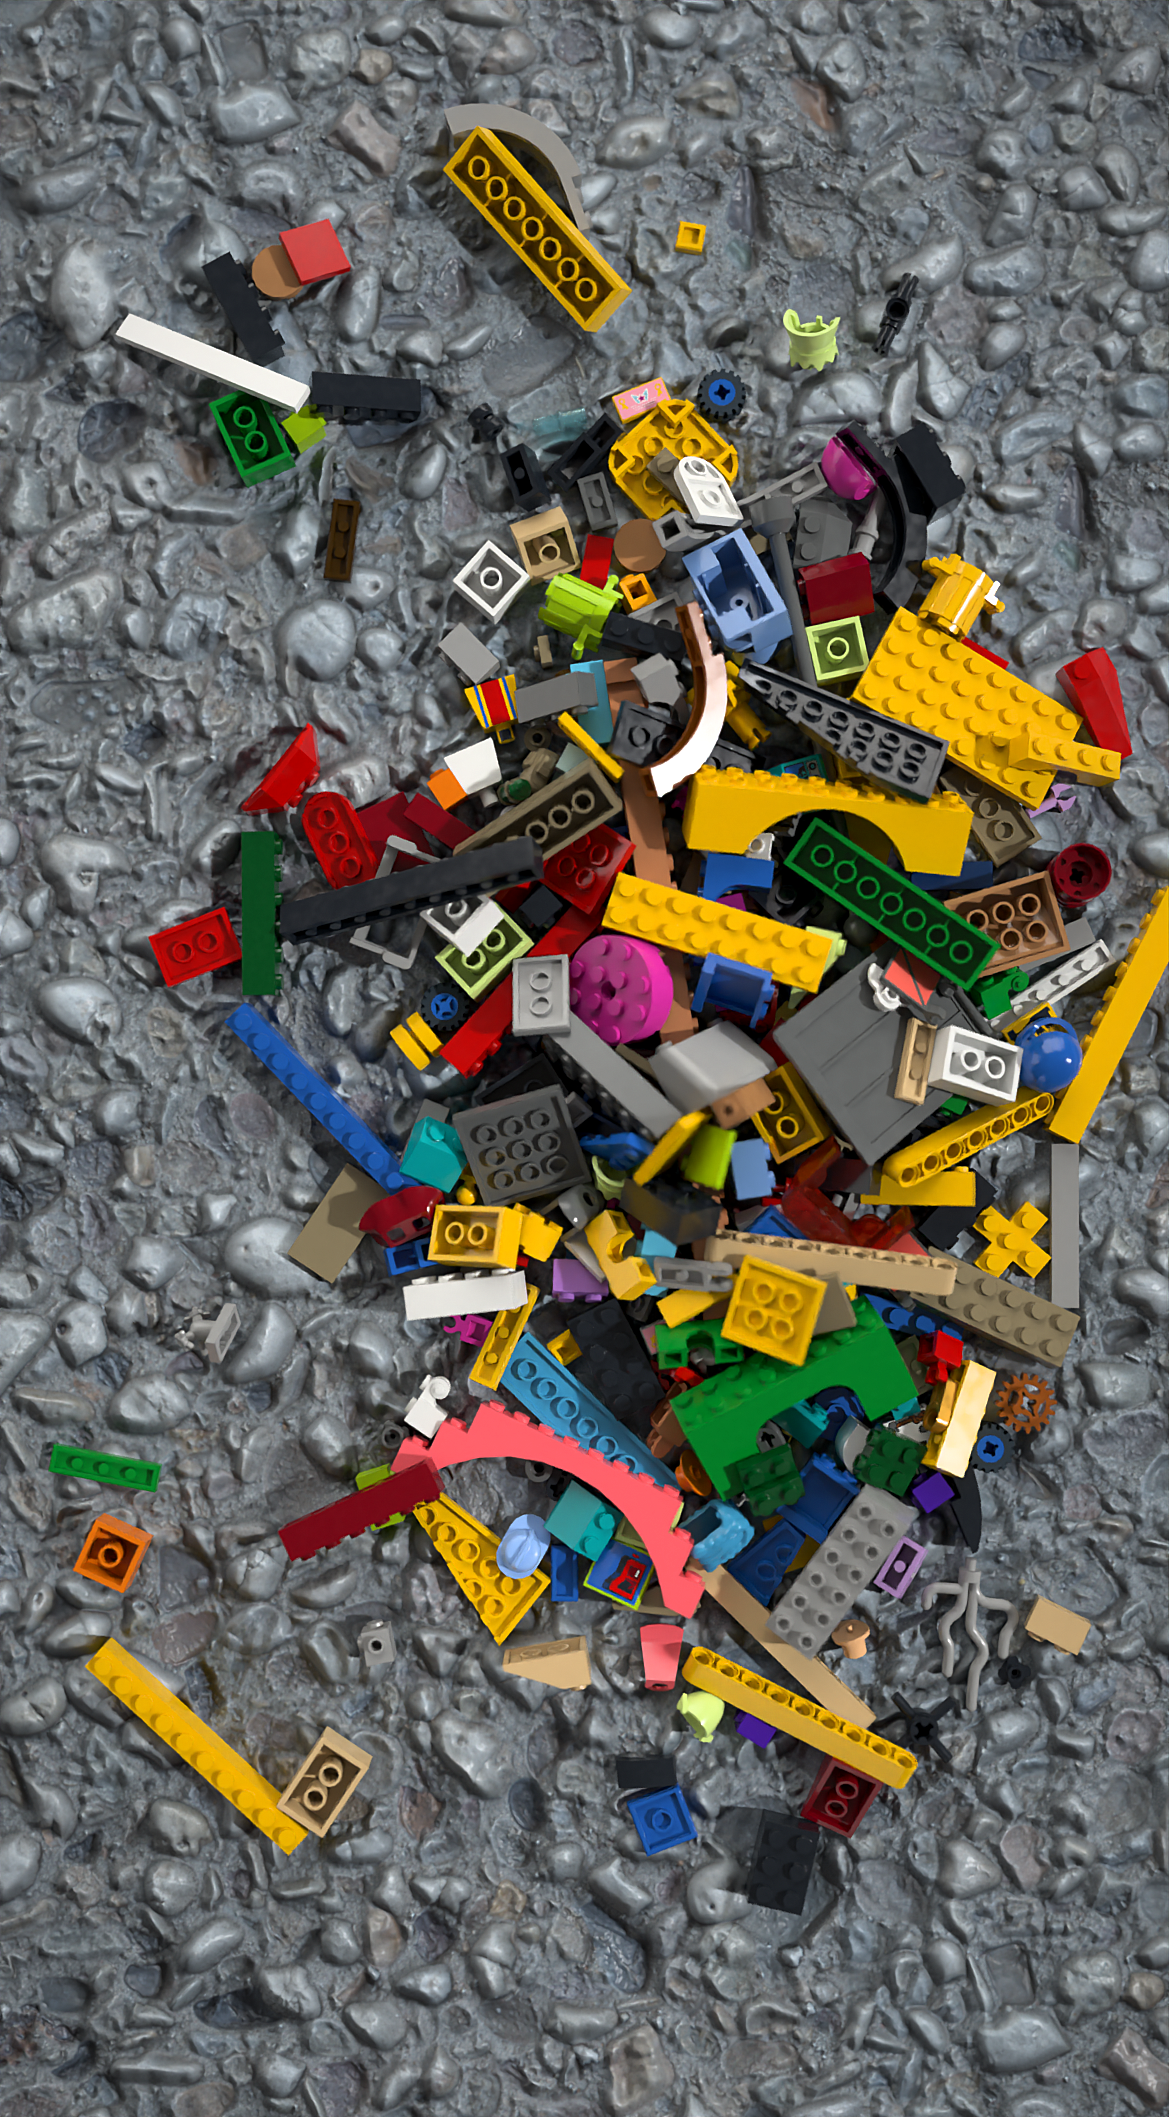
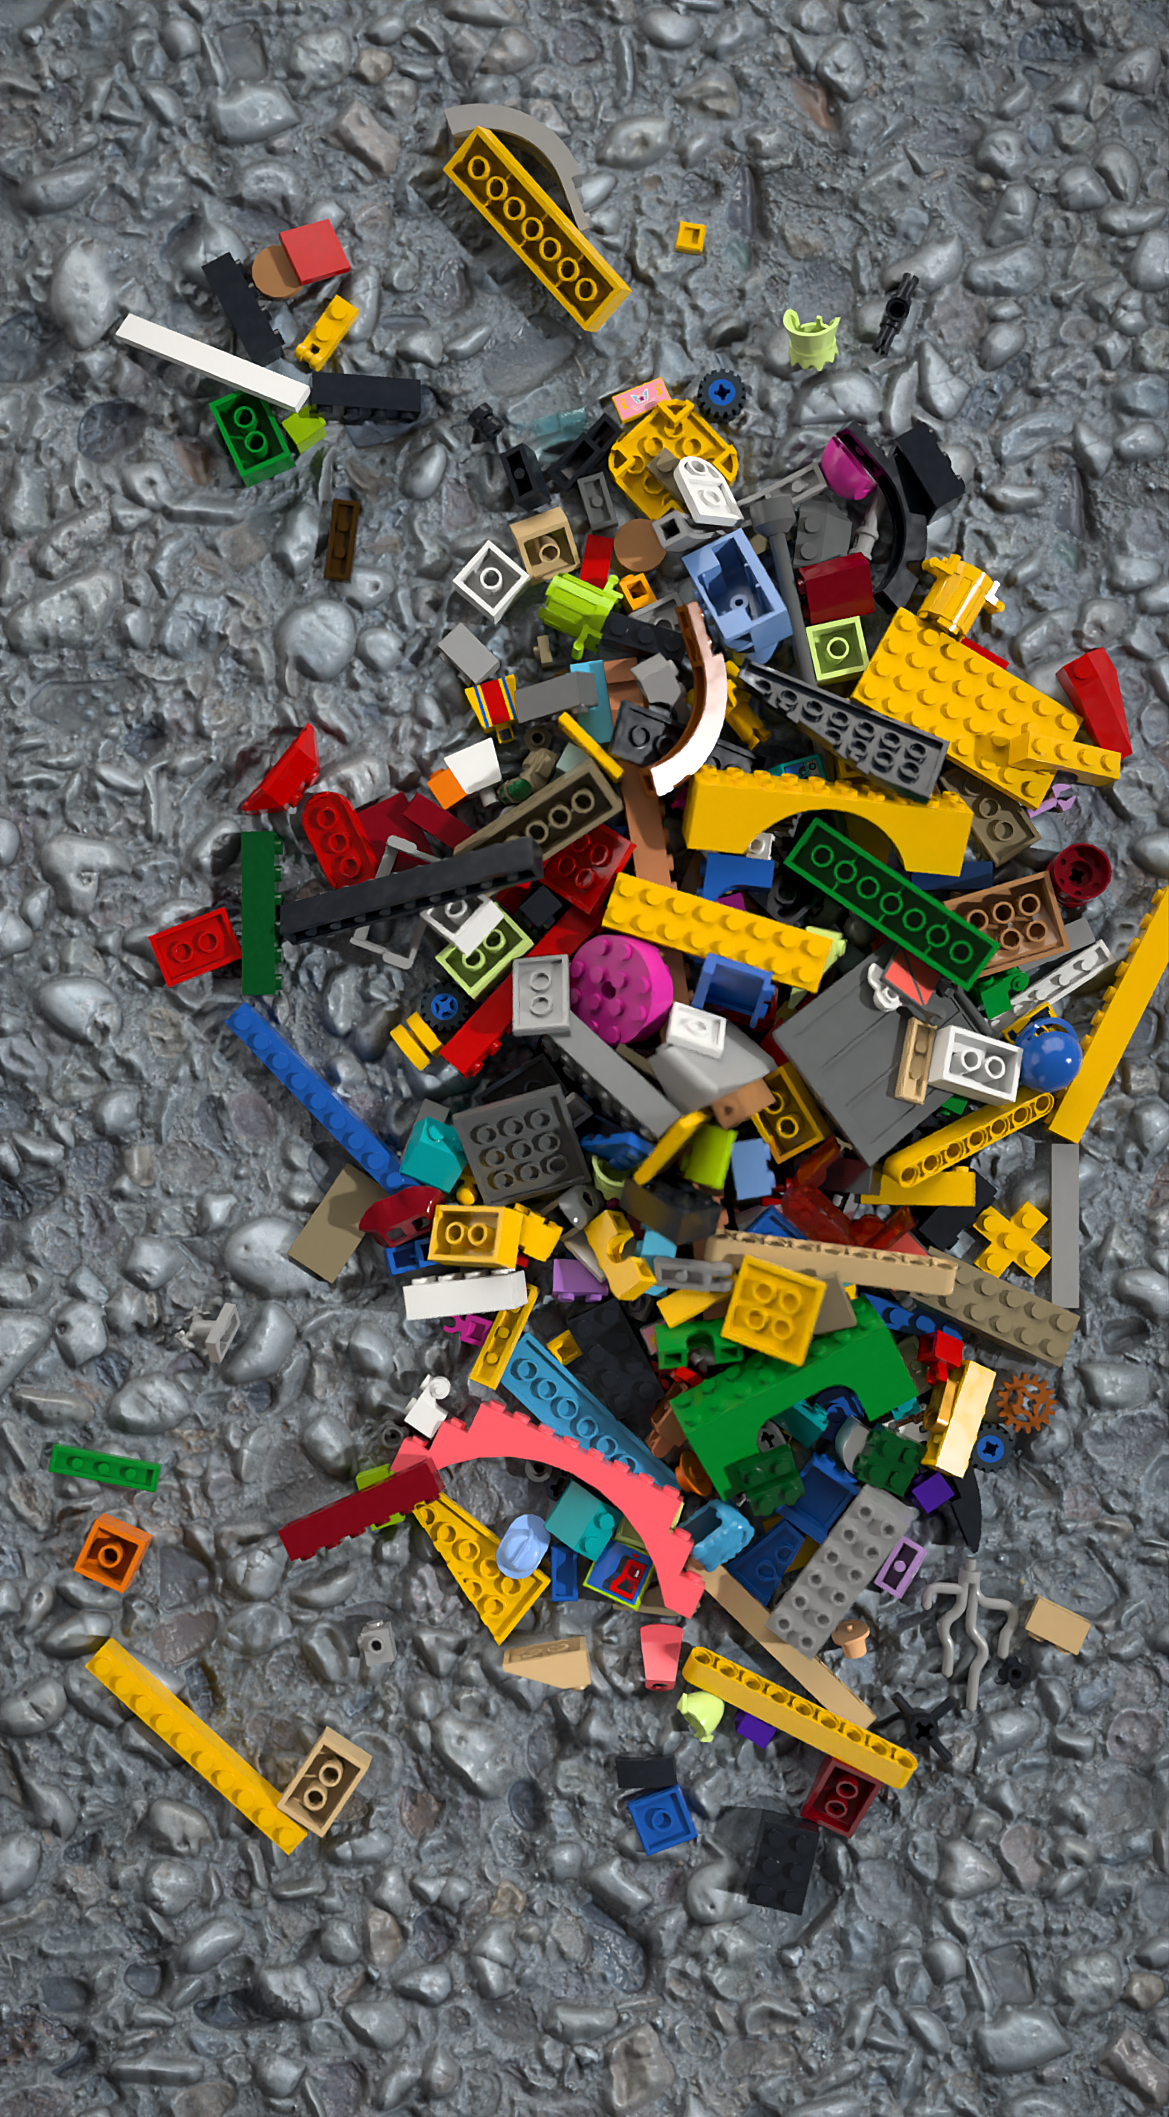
(327, 333): none -> yellow plate
(696, 1030): none -> white tile

